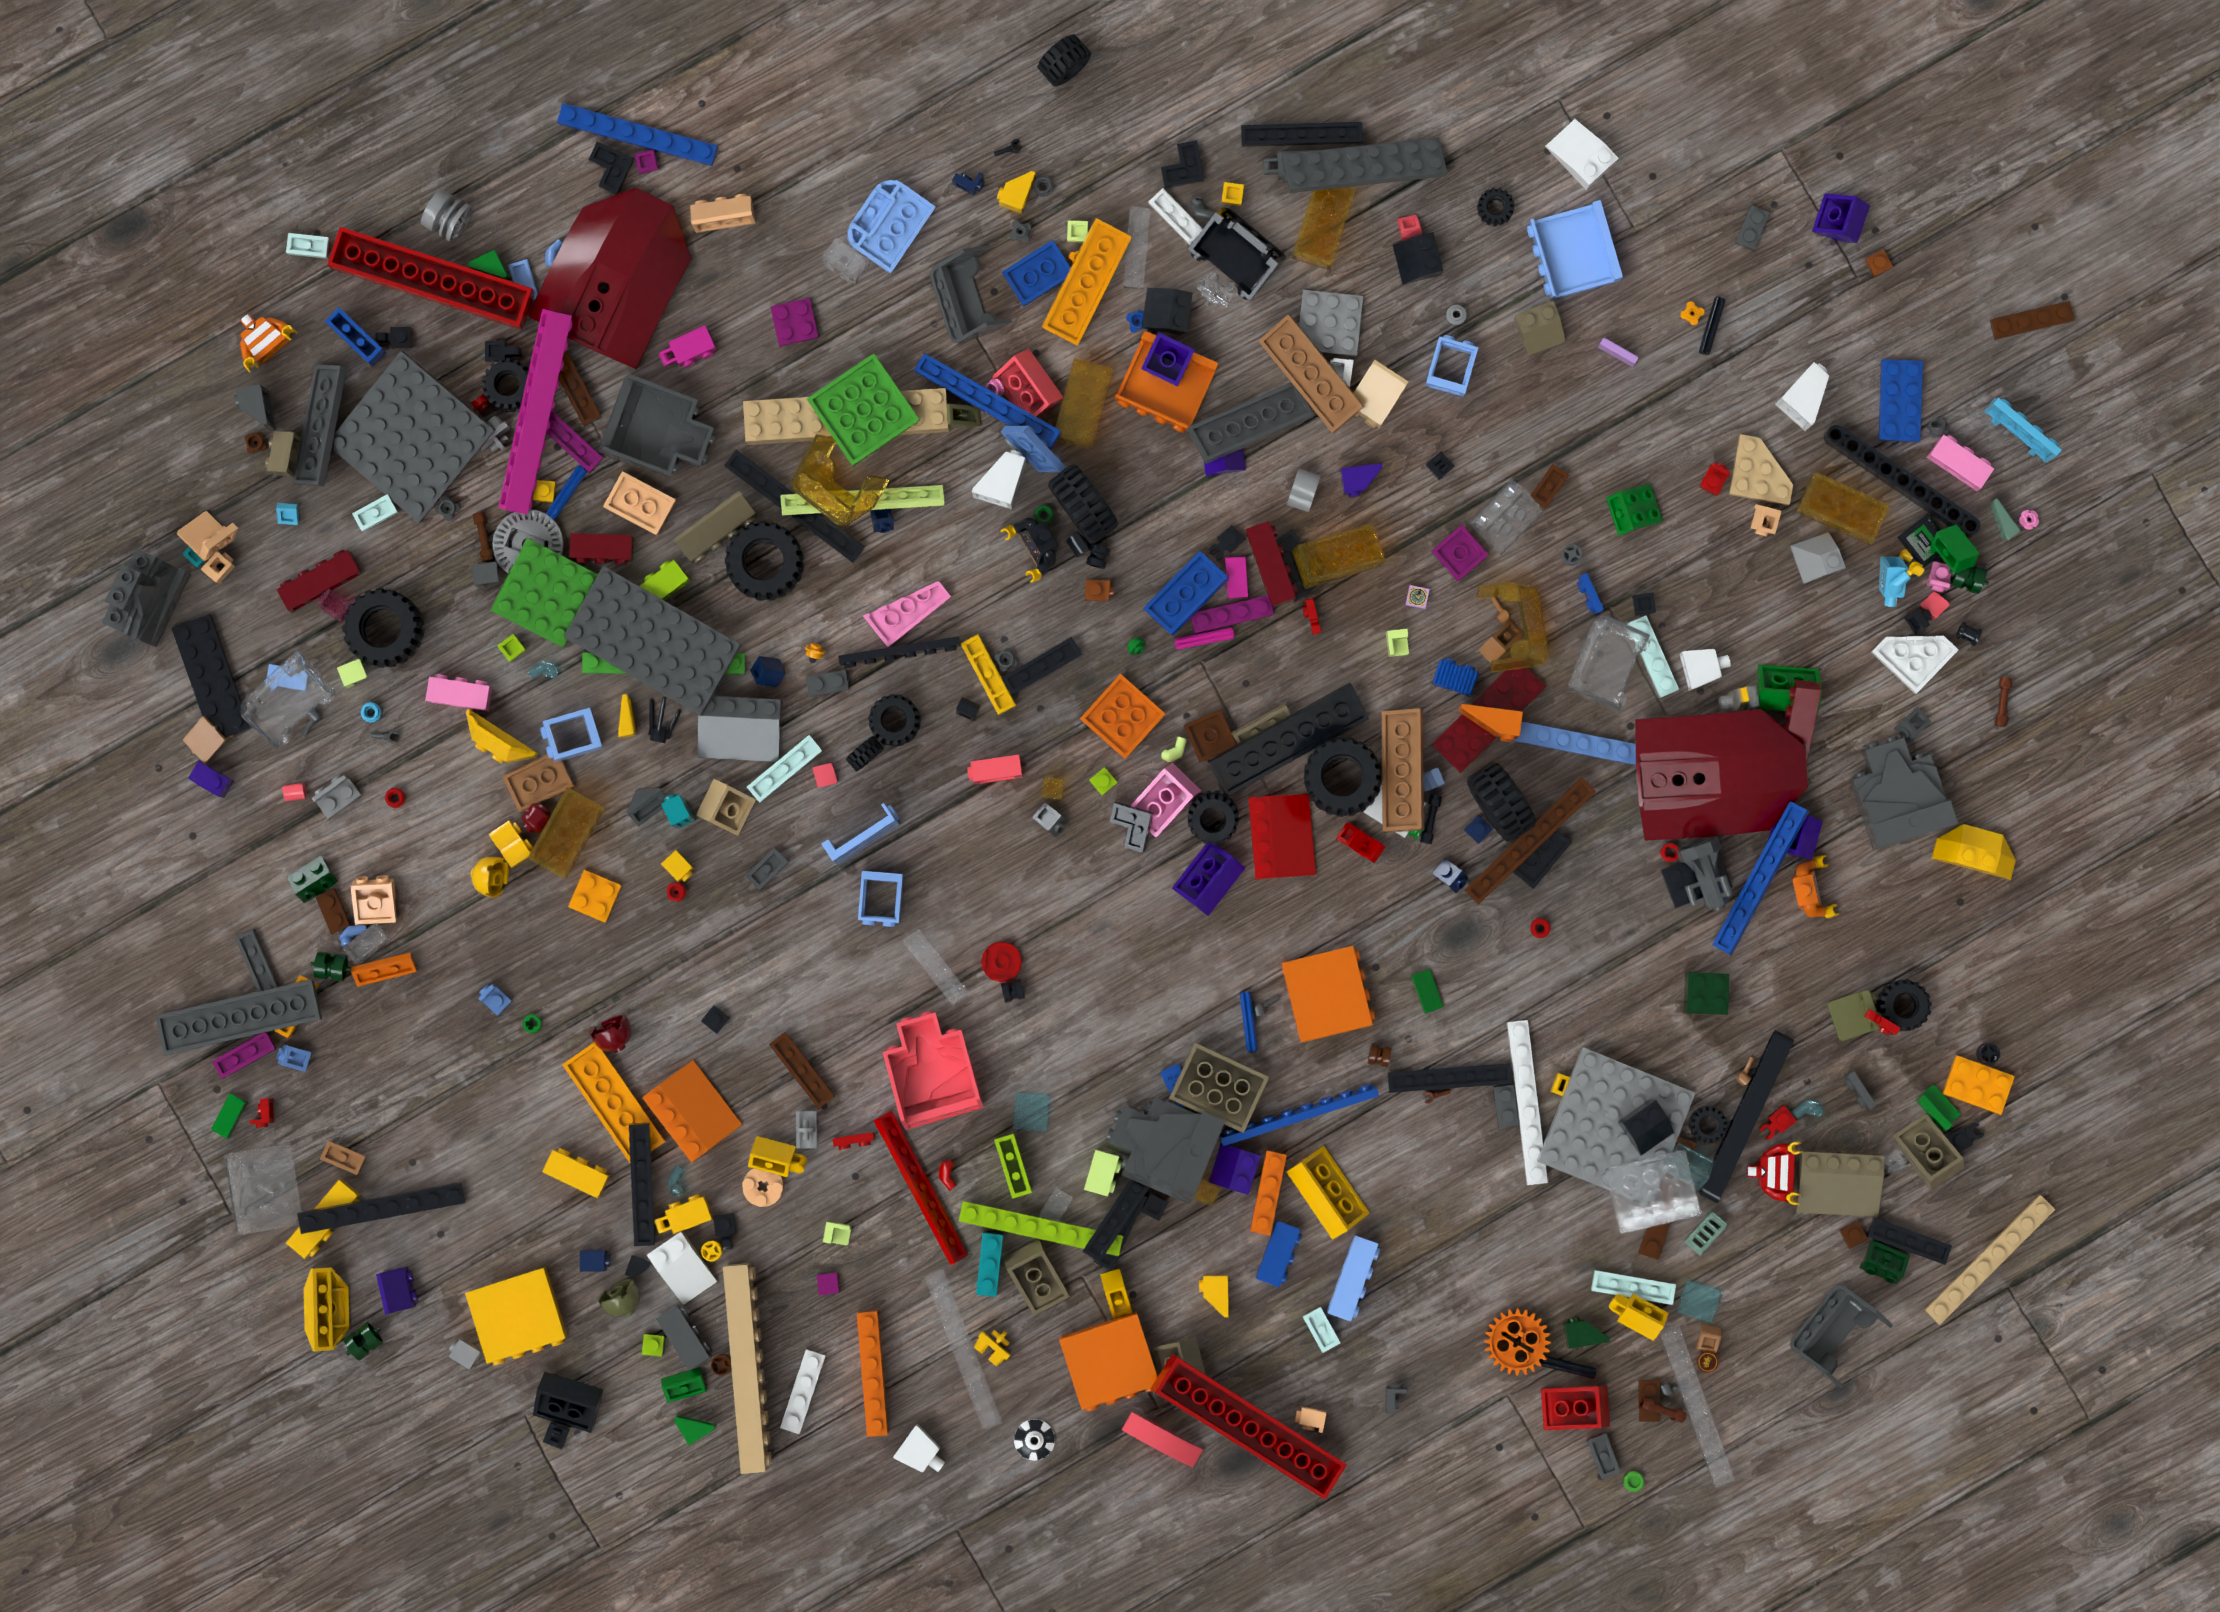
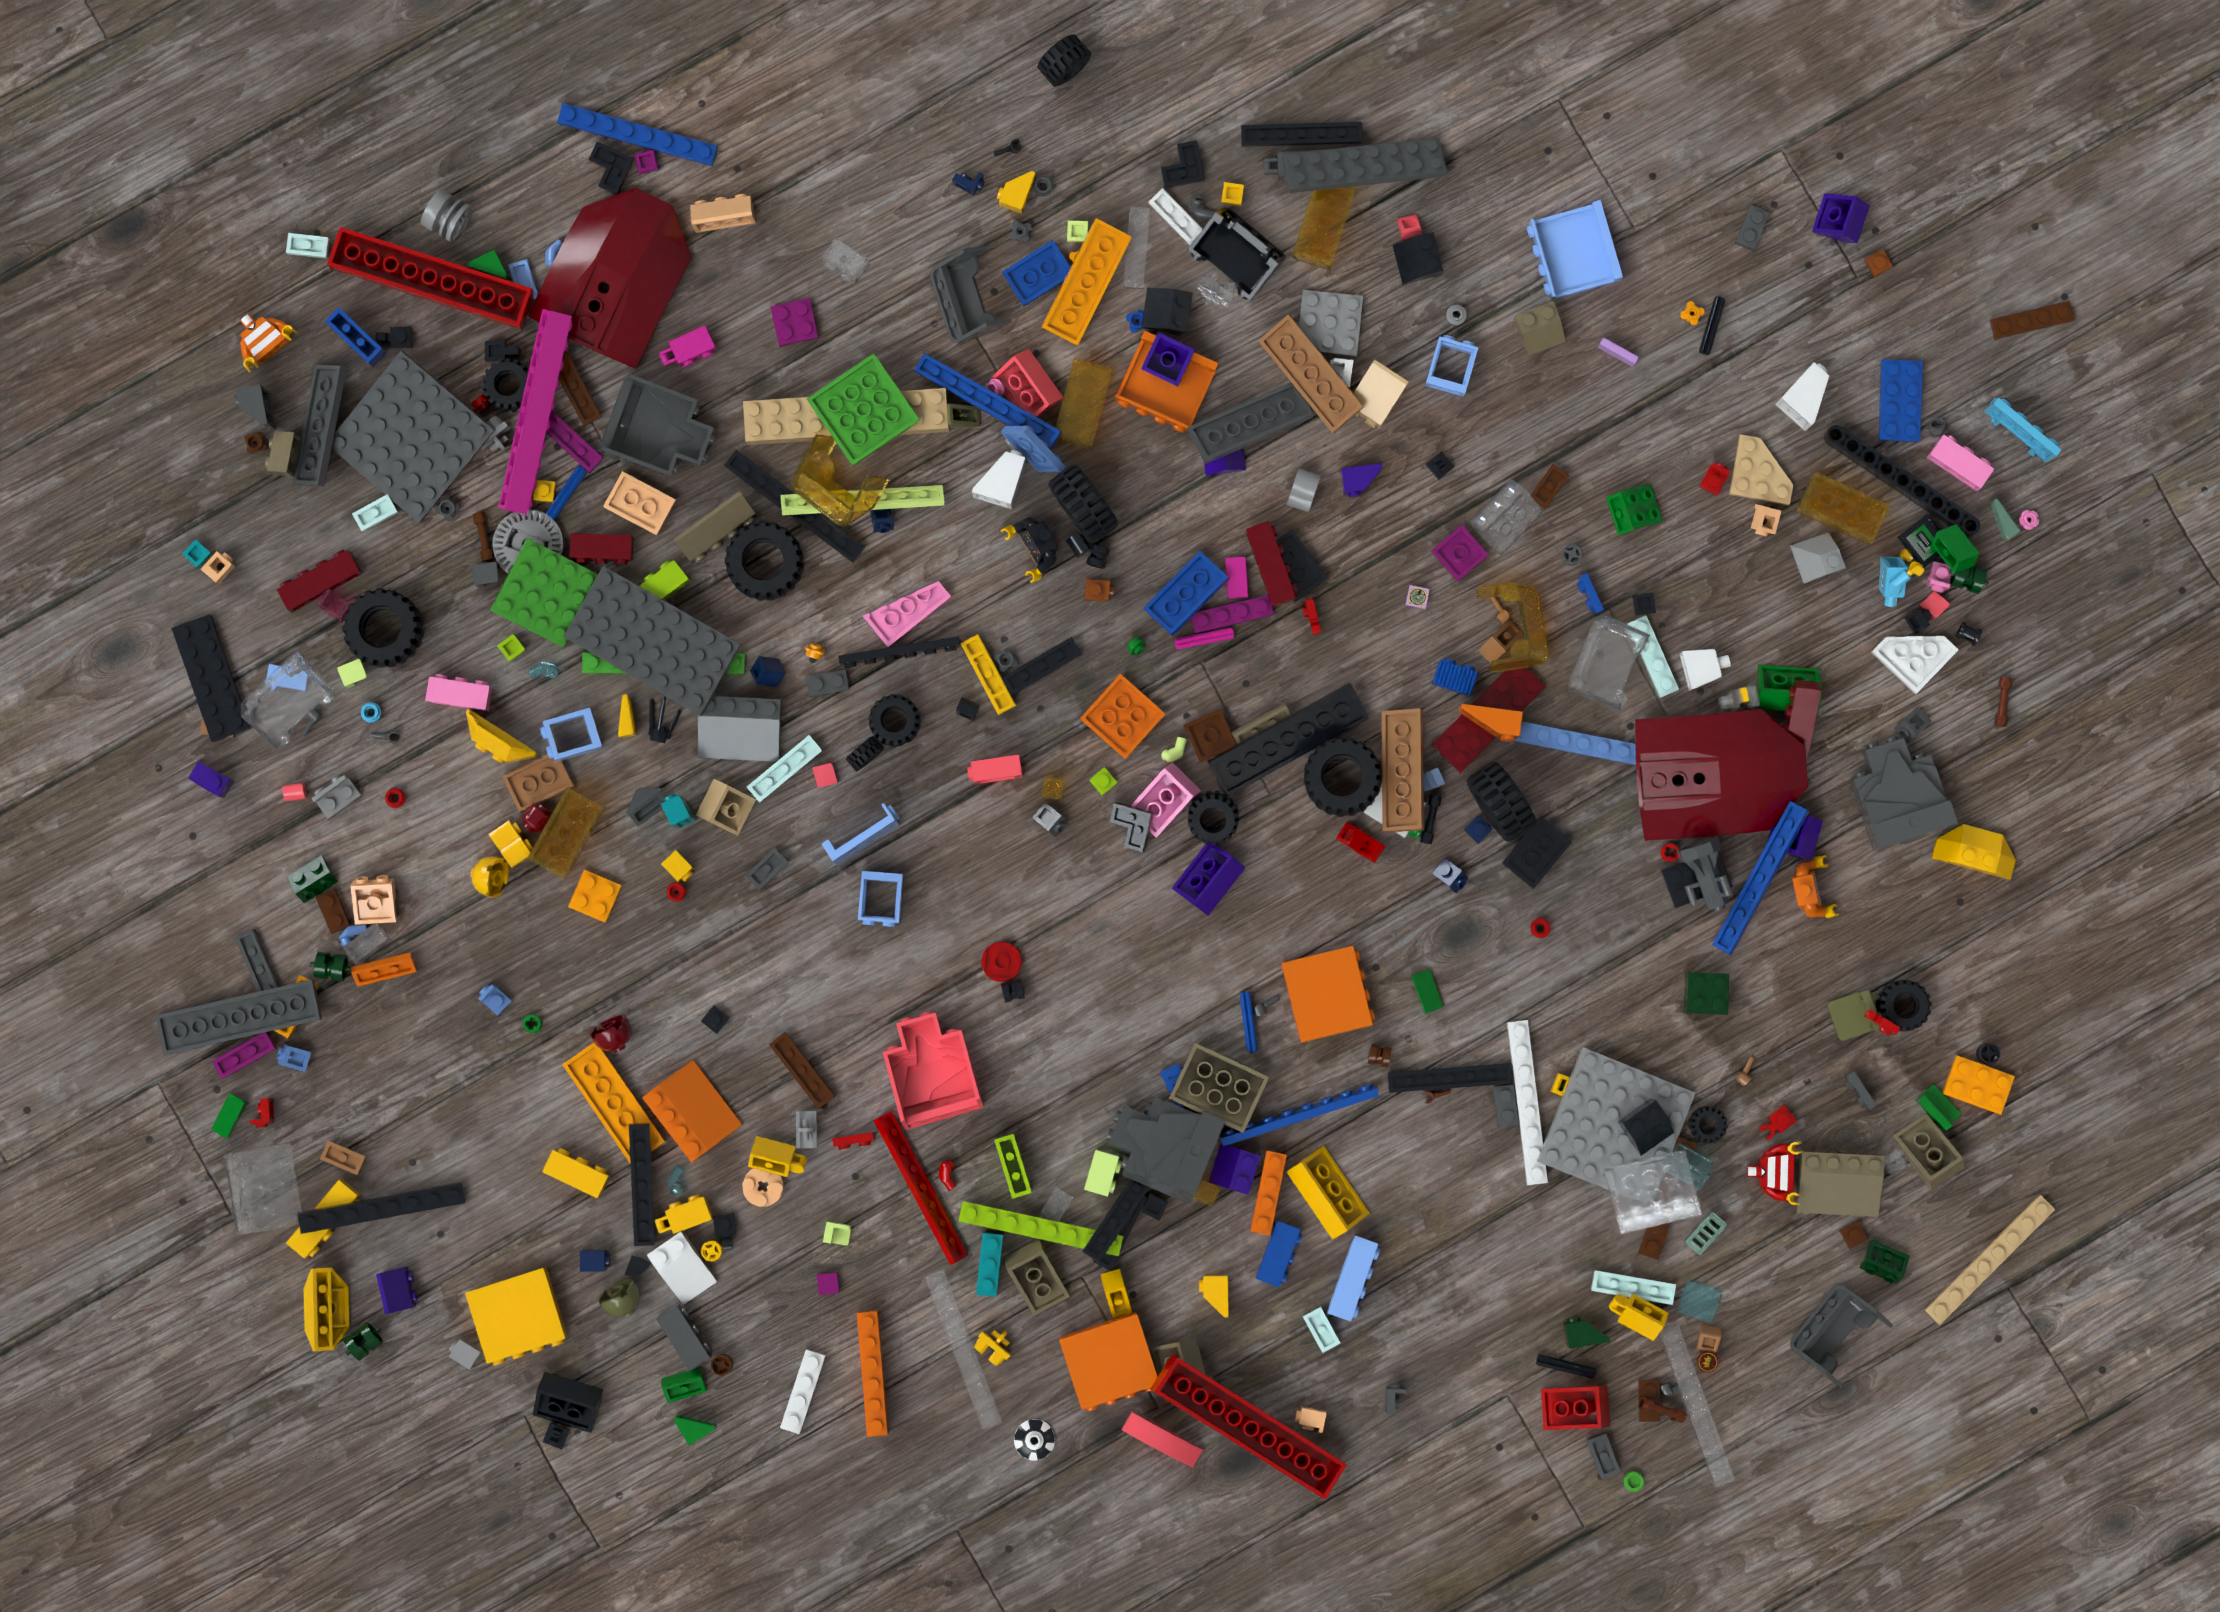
(144, 597): dark grey panel -> none
(204, 739): piece -> none
(206, 535): light nougat bracket -> none
(287, 513): medium azure plate -> none
(653, 1345): lime plate -> none
(746, 1370): tan brick -> none
(888, 223): light blue plate -> none
(919, 1451): white torso -> none
(935, 967): clear plate -> none
(1031, 1112): clear light blue piece -> none
(1044, 508): green plate -> none
(1229, 541): black plate -> none
(1281, 836): red slope -> none
(1338, 556): clear yellow brick -> none
(1397, 642): yellowish green panel -> none
(1495, 219): black tyre -> none
(1508, 1358): orange gear -> none
(1530, 841): reddish brown plate -> none
(1582, 153): white slope -> none
(1746, 1115): black beam -> none
(1808, 1107): clear light blue arm -> none
(1909, 1241): black plate -> none
(1962, 1139): black plate -> none

